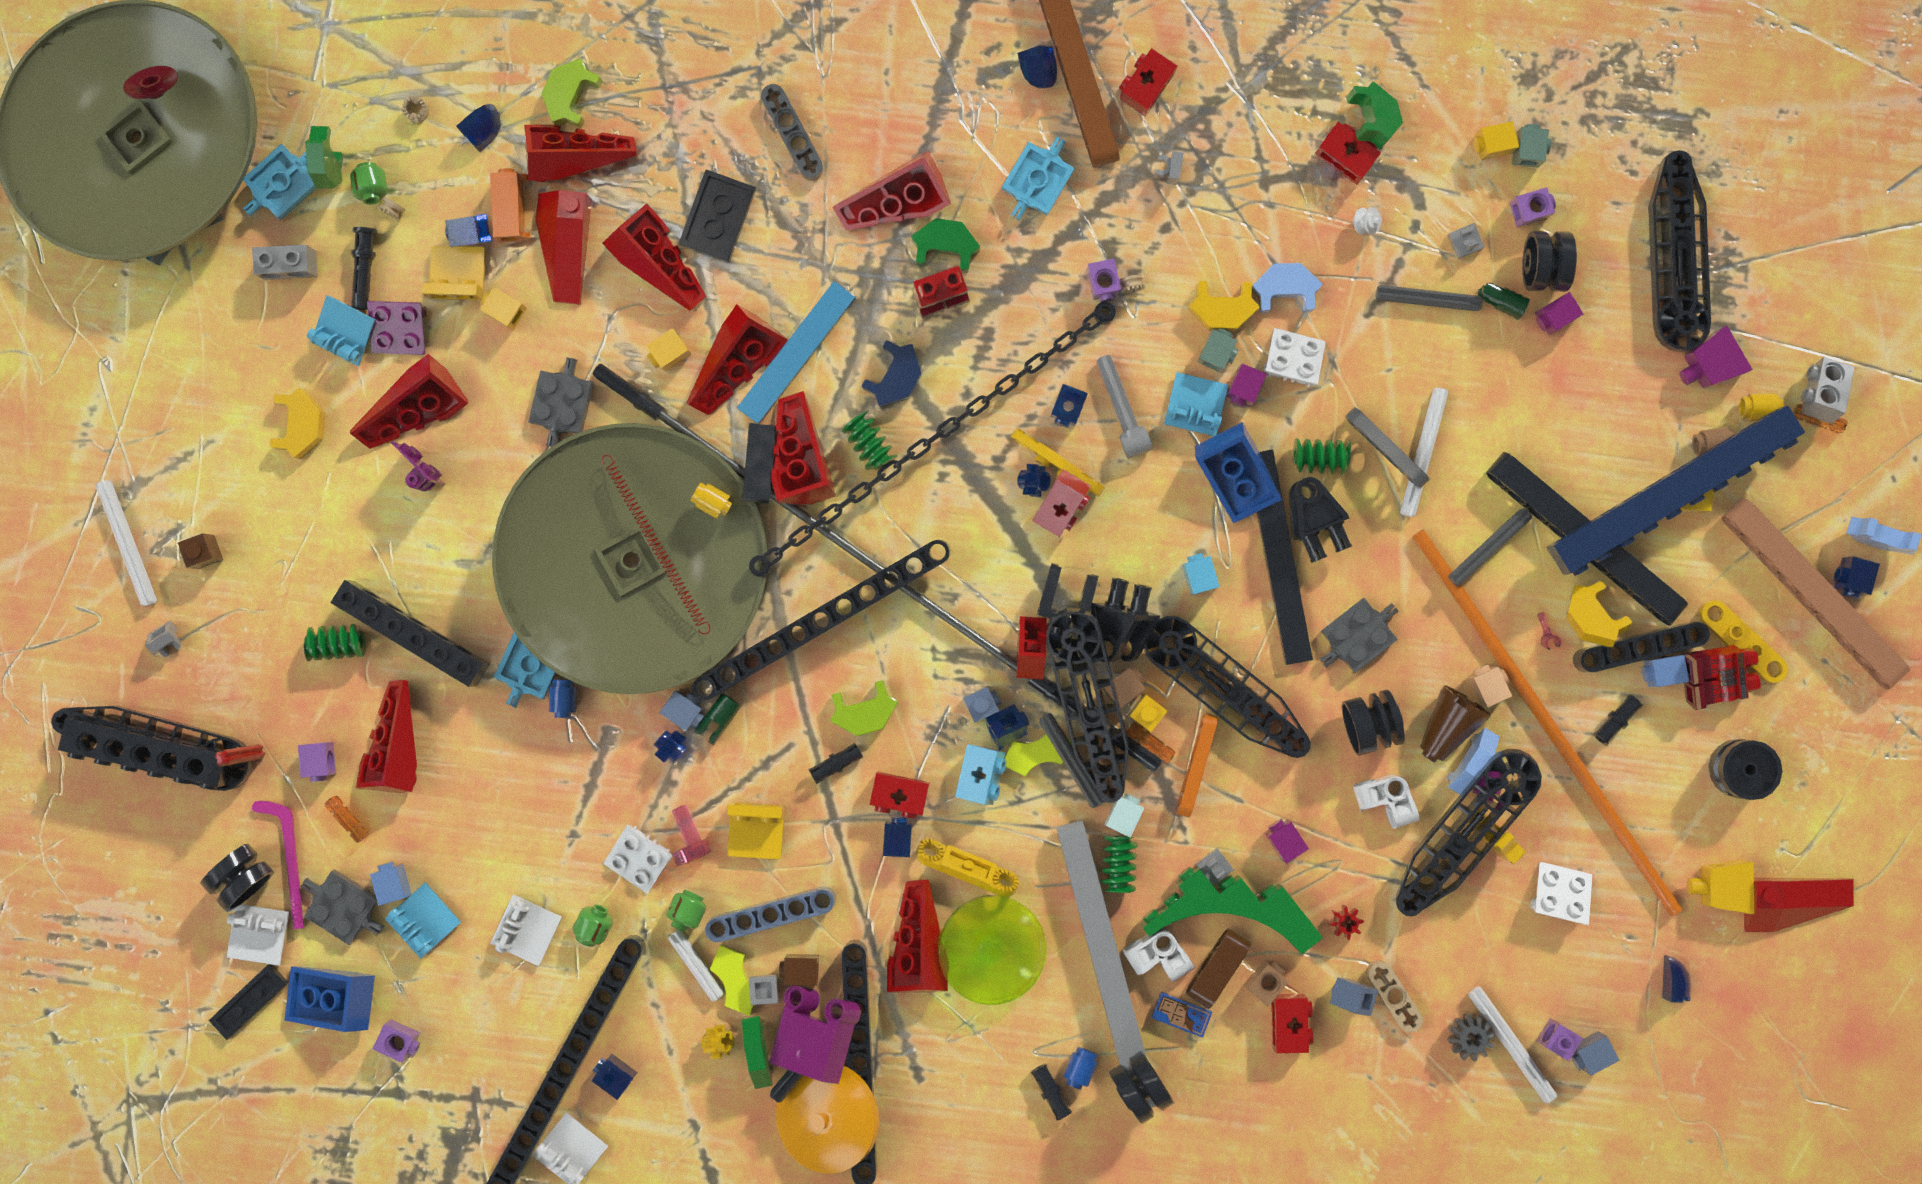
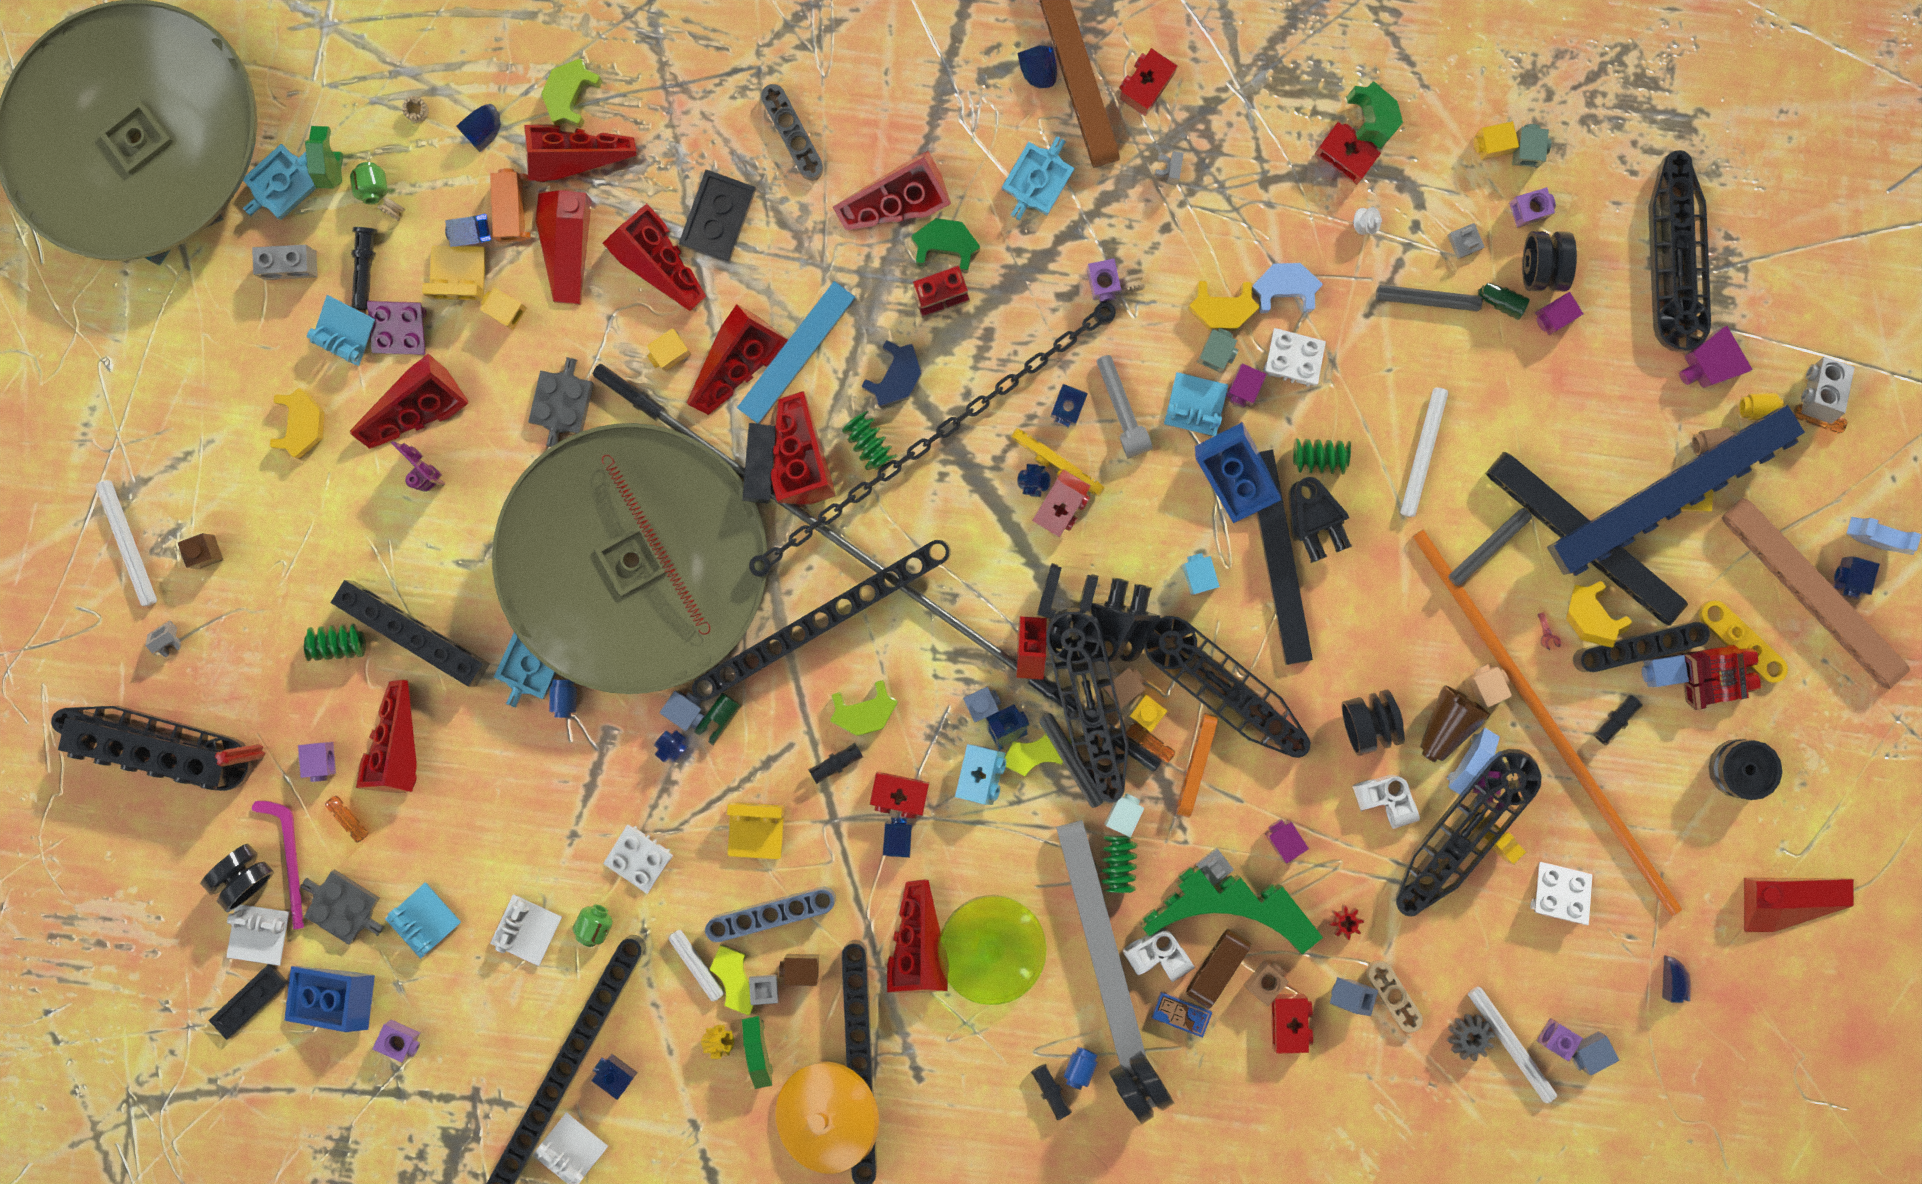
(150, 82): dark red dish -> none
(390, 883): medium blue brick -> none
(686, 910): bright green head -> none
(695, 847): clear pink piece -> none
(711, 500): yellow brick -> none
(811, 1044): magenta piece -> none
(967, 867): yellow plate -> none
(1359, 635): dark grey plate -> none
(1387, 448): dark grey beam -> none
(1726, 885): yellow torso -> none

